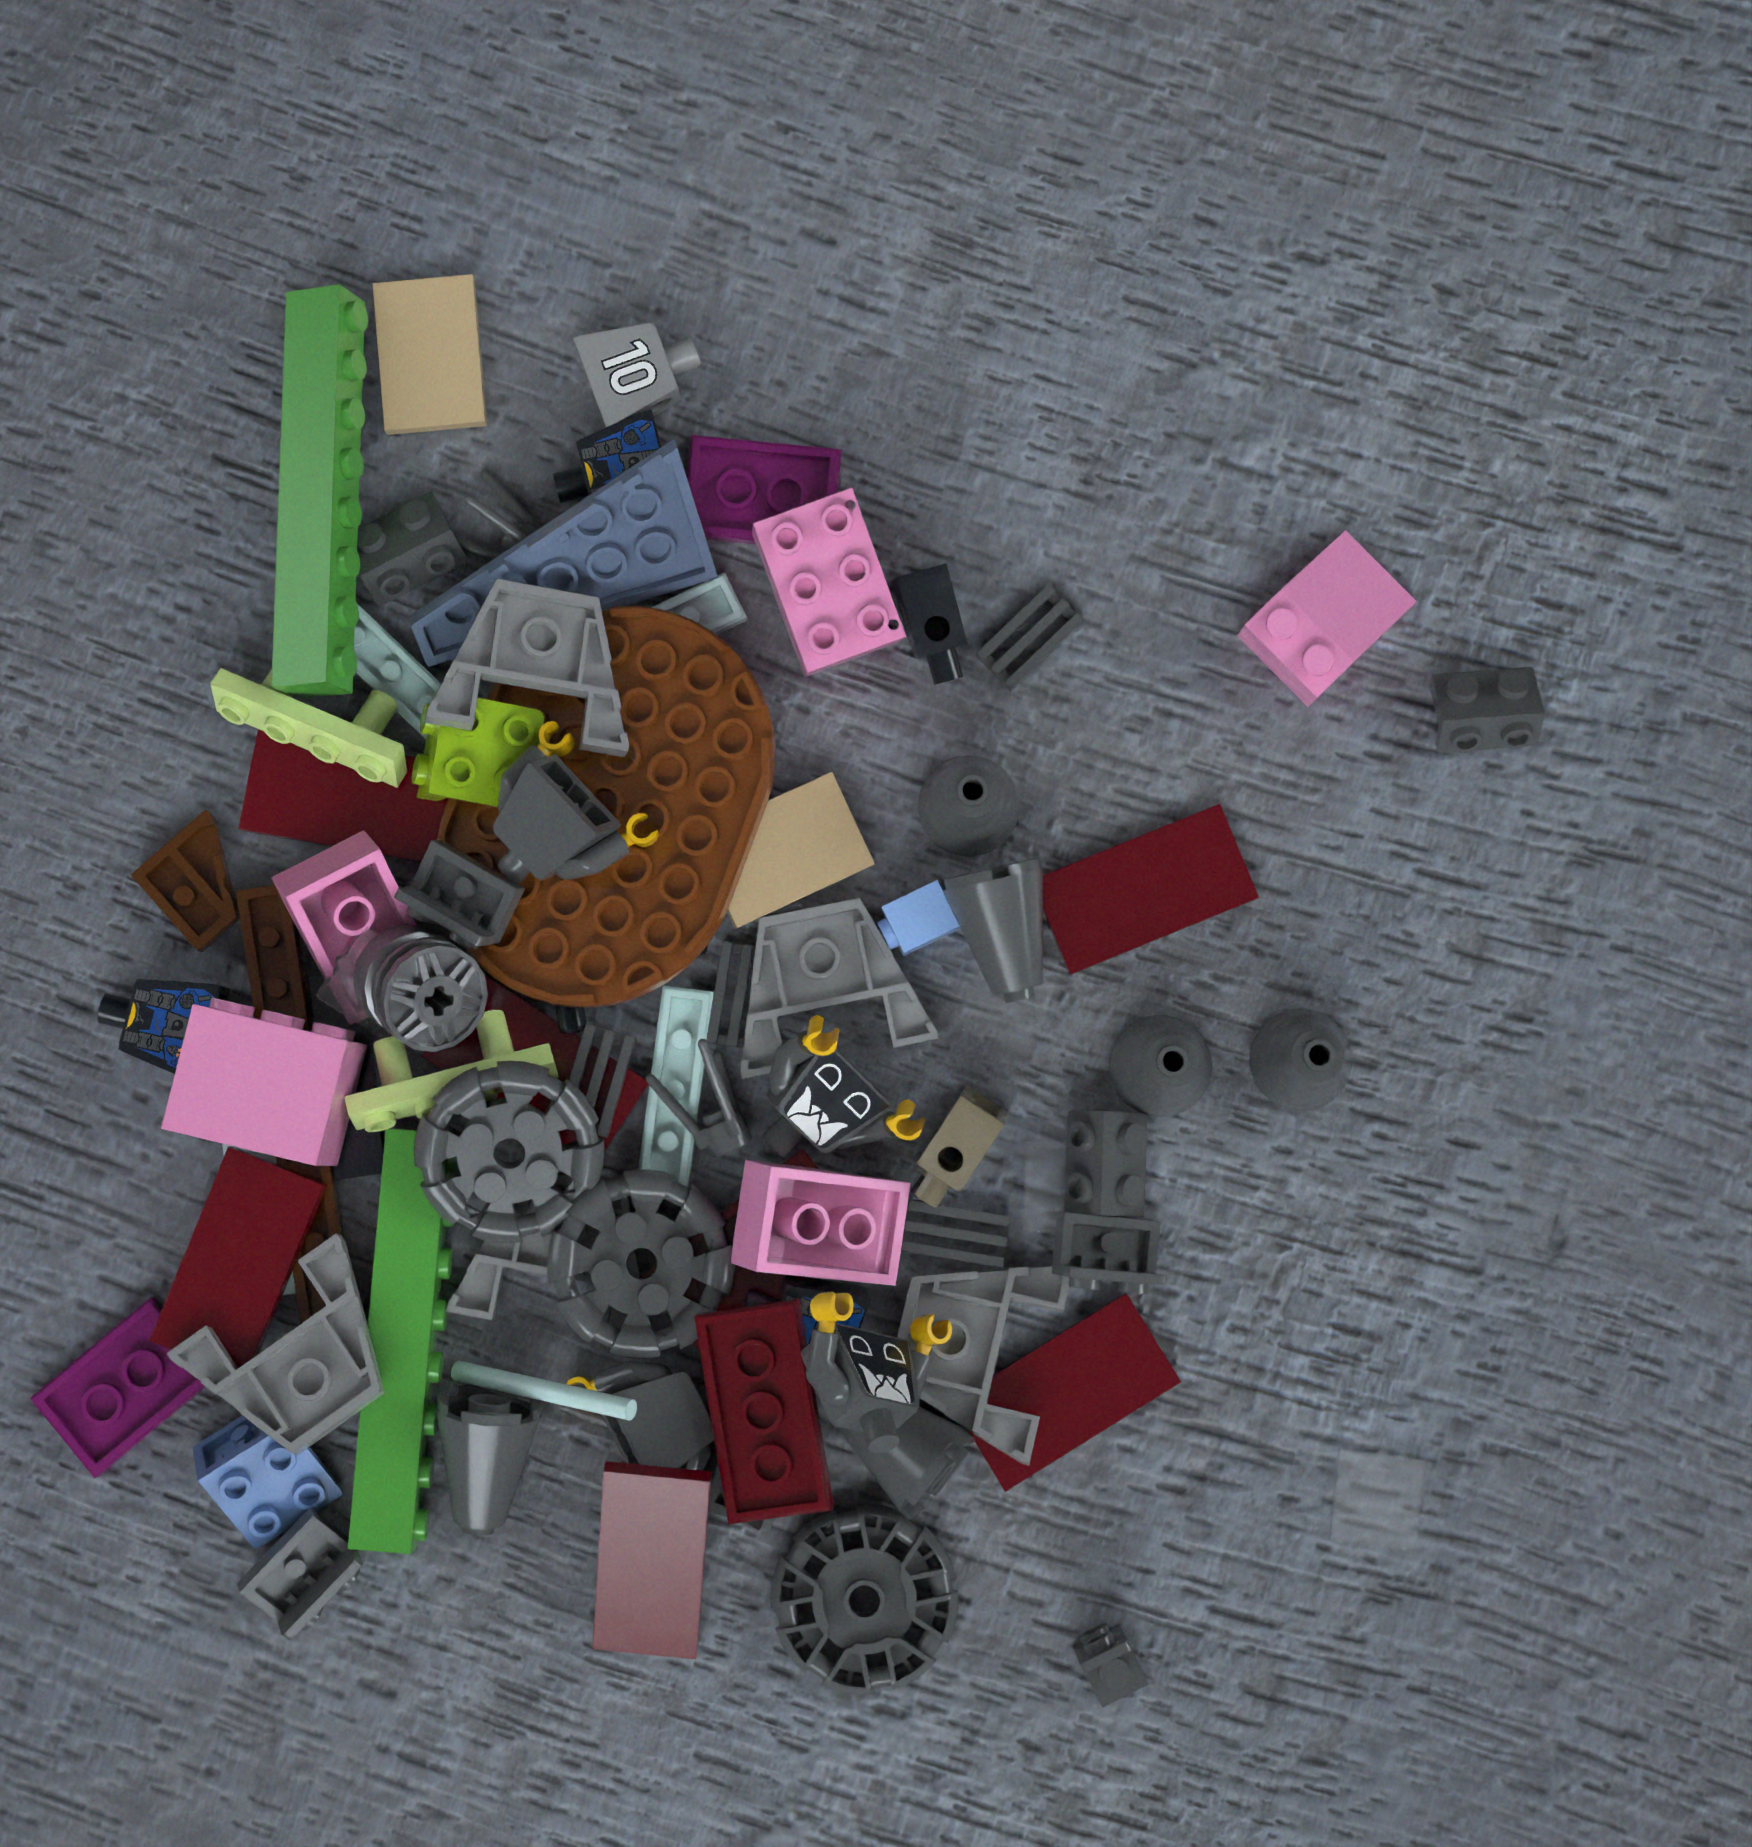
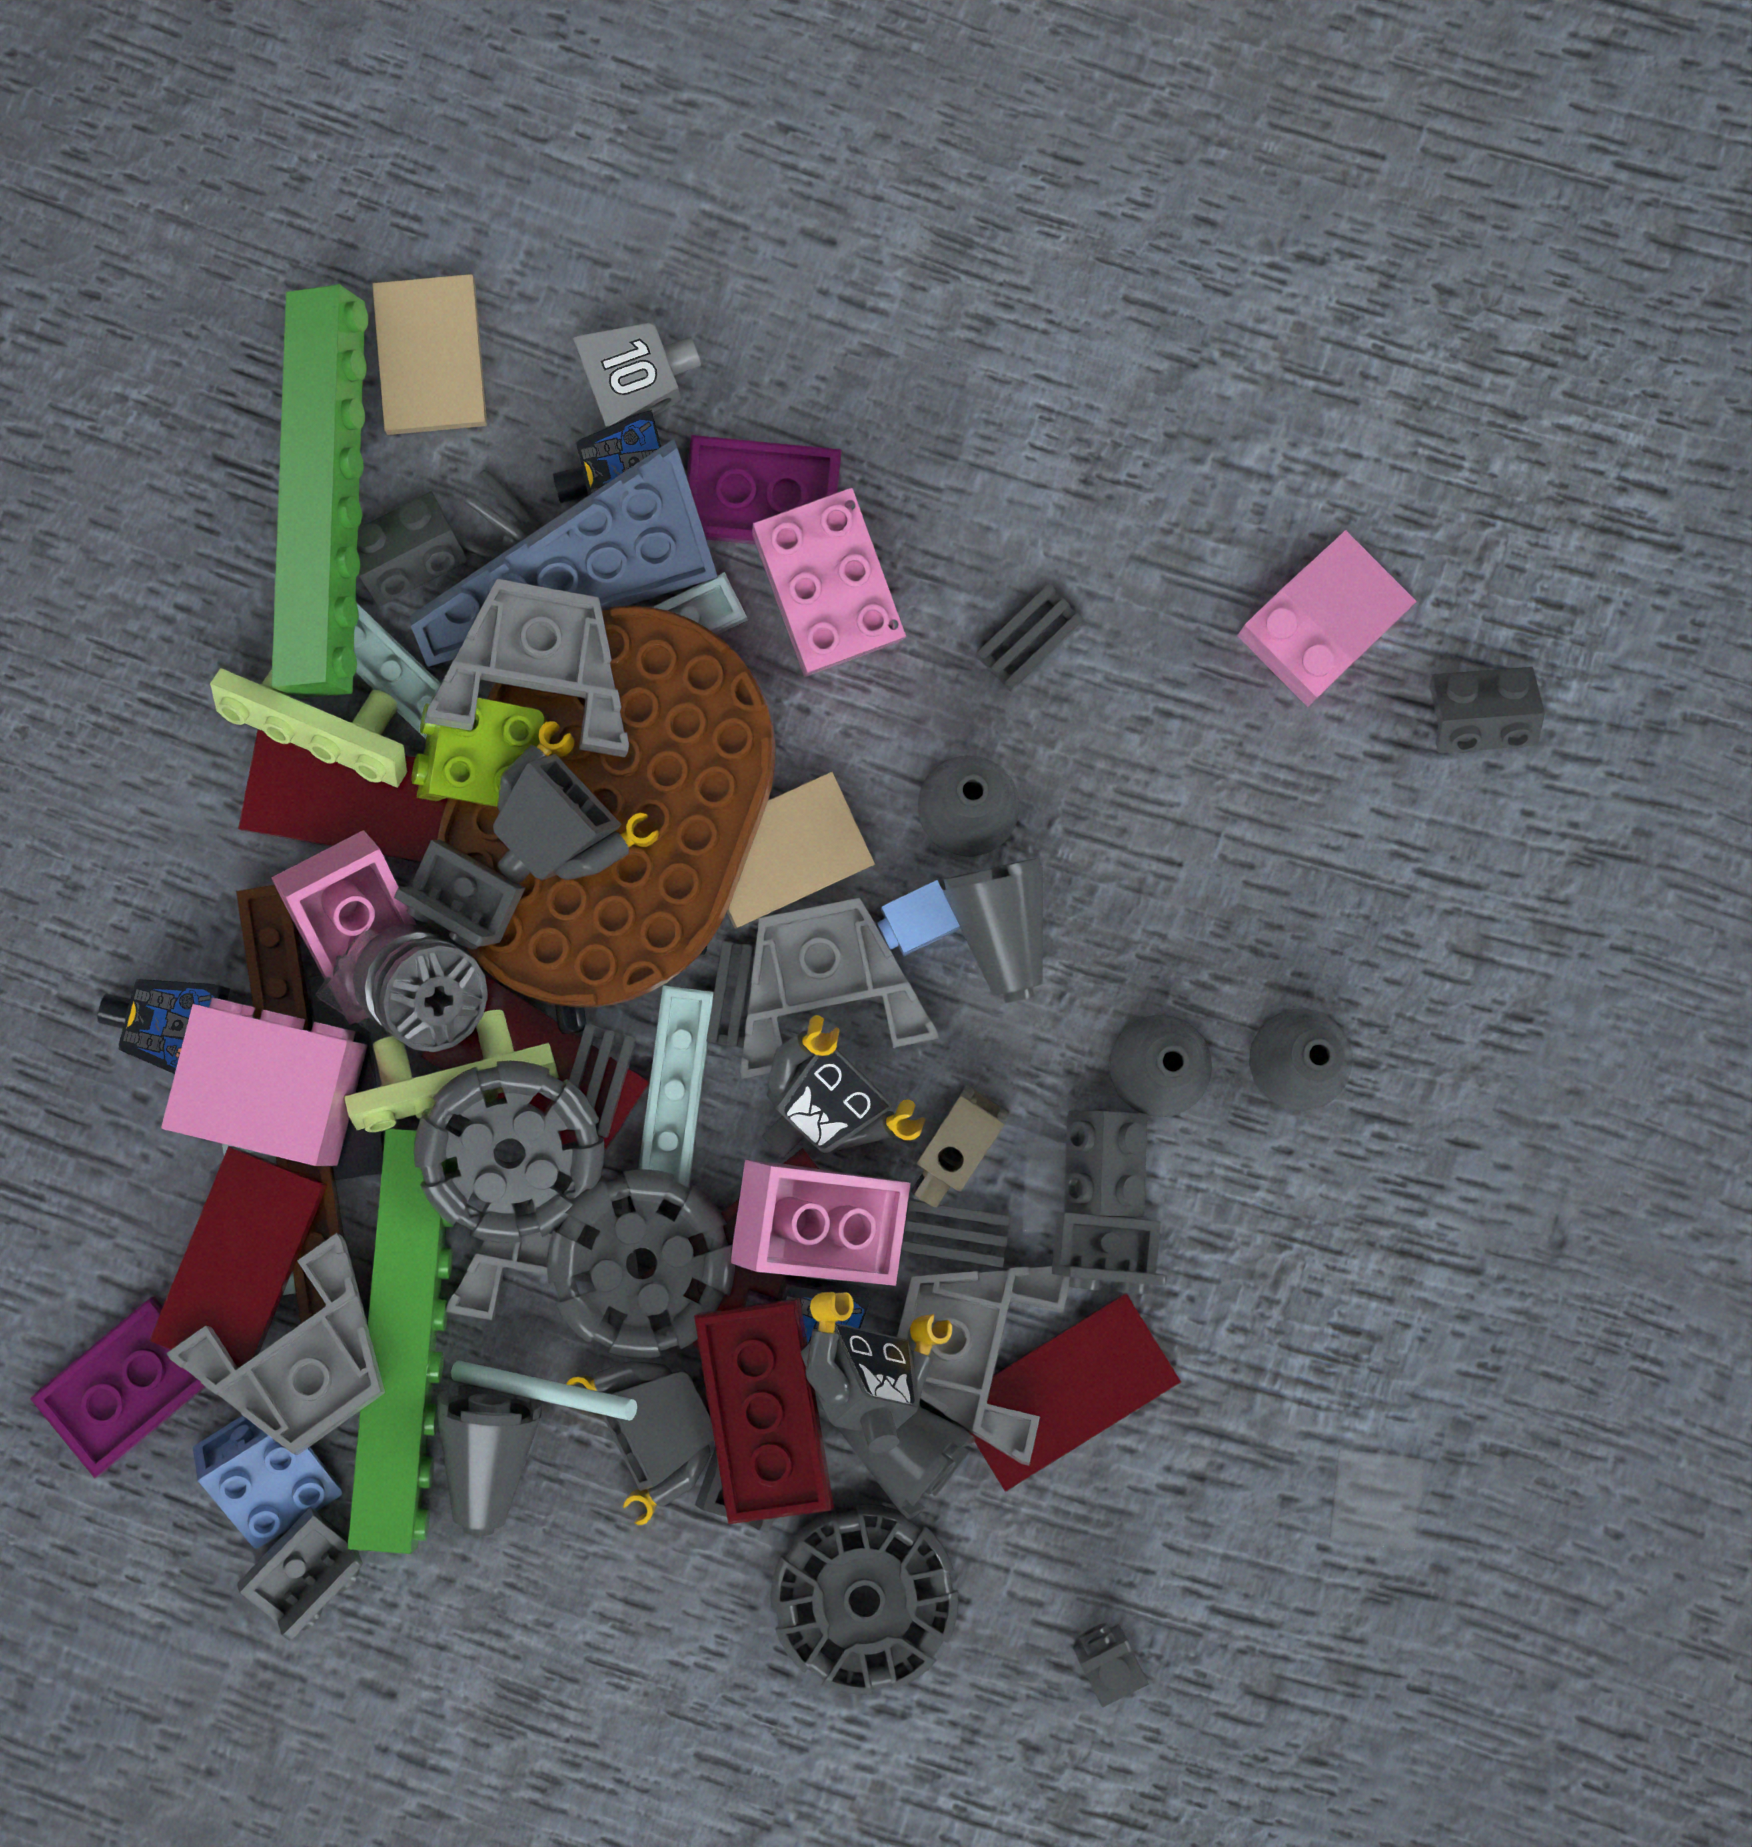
(192, 882): reddish brown wing -> none
(651, 1559): tile -> none
(725, 1125): dark grey plant -> none
(927, 596): black torso -> none
(1145, 889): dark red tile -> none

